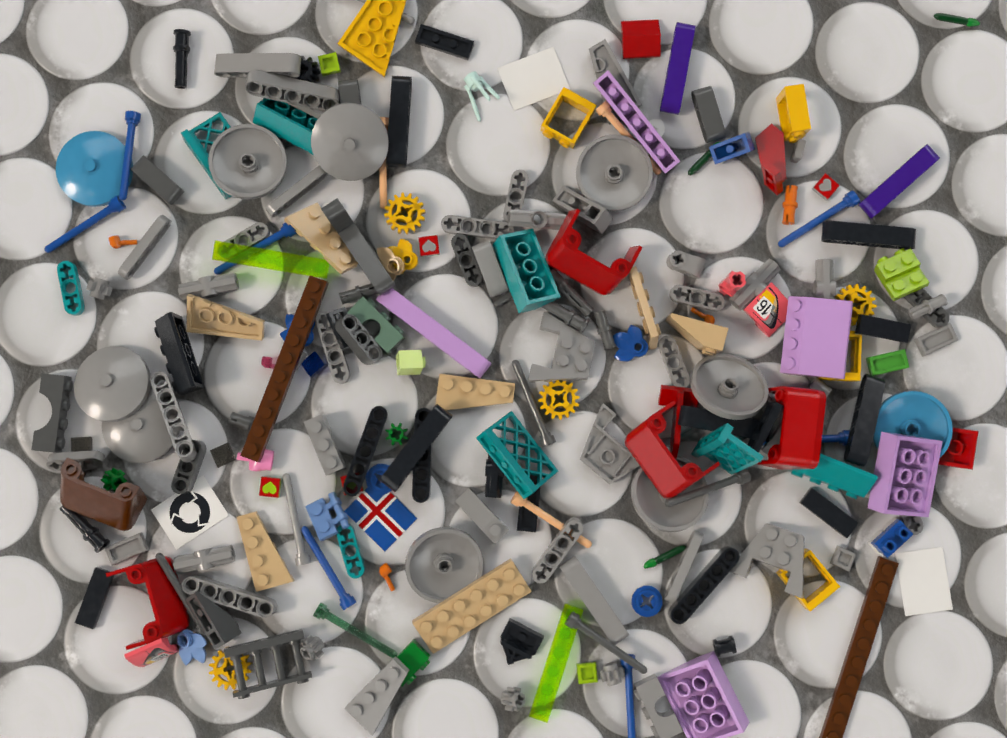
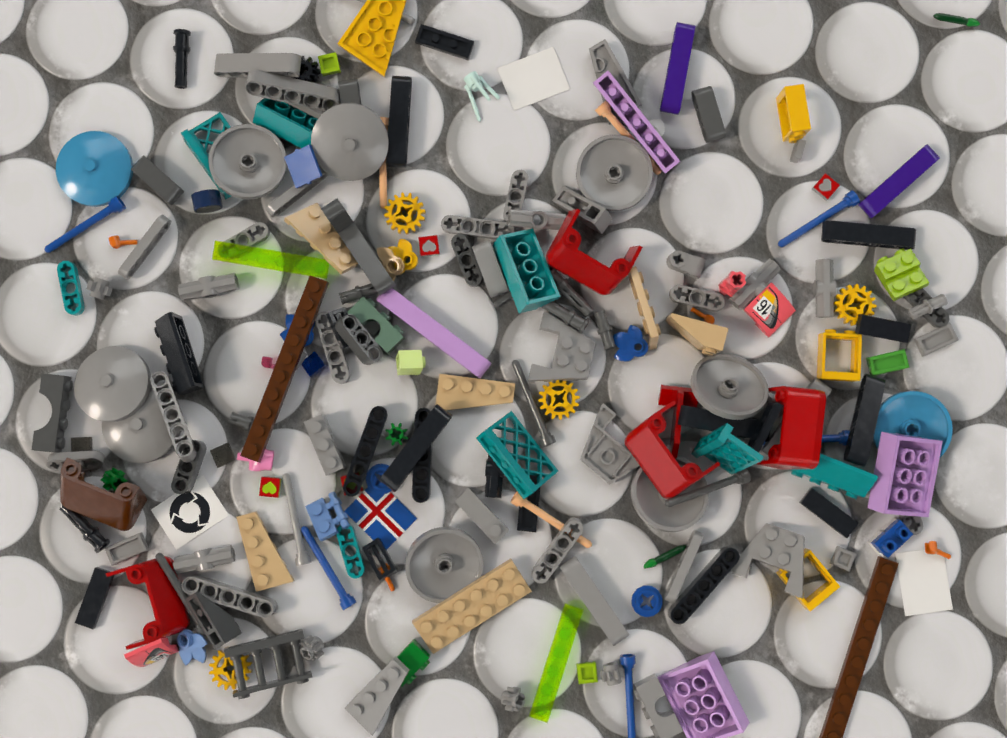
(132, 119): blue piece -> none
(206, 201): none -> dark blue piece
(219, 320): tan wing -> none
(286, 230): blue piece -> none
(303, 166): none -> piece
(323, 613): clear green piece -> none
(381, 577): none -> black tile
(519, 641): black slope -> none
(574, 621): dark grey piece -> none
(579, 103): yellow window -> none
(641, 39): red slope -> none
(663, 351): light grey beam -> none
(700, 162): dark green piece -> none
(724, 646): black bush -> none
(732, 148): blue slope -> none
(772, 157): red piece -> none
(790, 205): orange pin -> none
(816, 337): lavender slope -> none
(931, 548): none -> orange hand
(961, 449): red slope -> none

